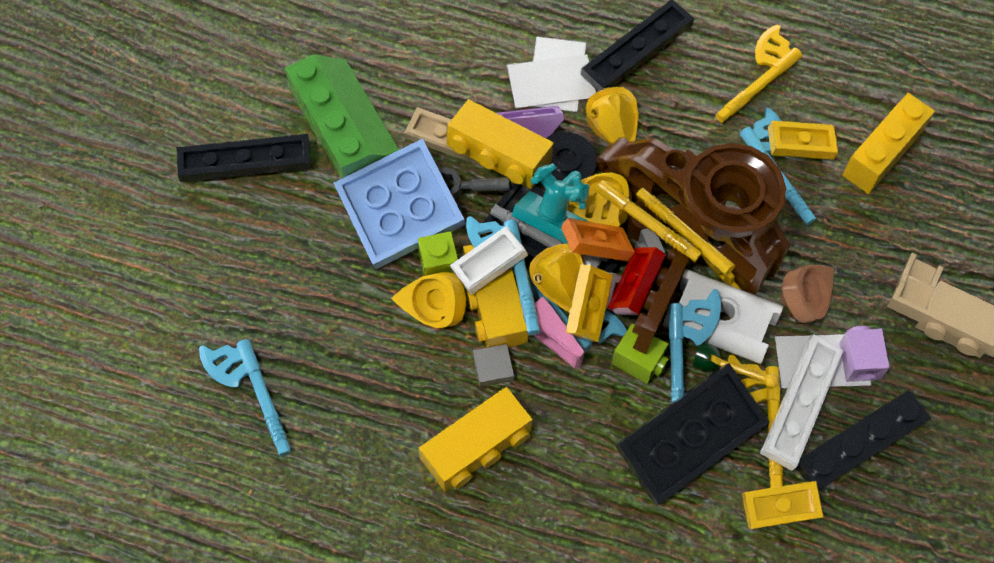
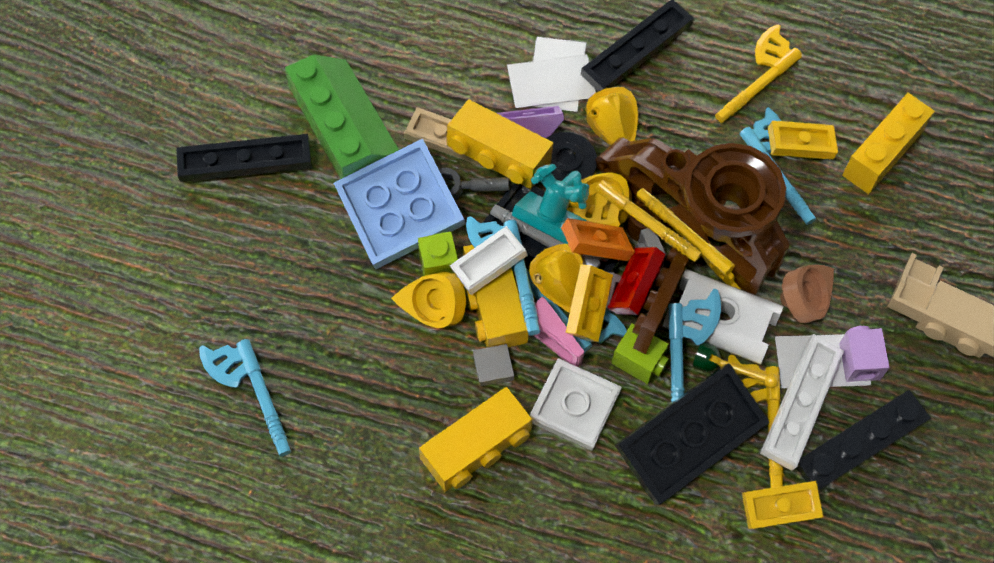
(575, 404): none -> white tile

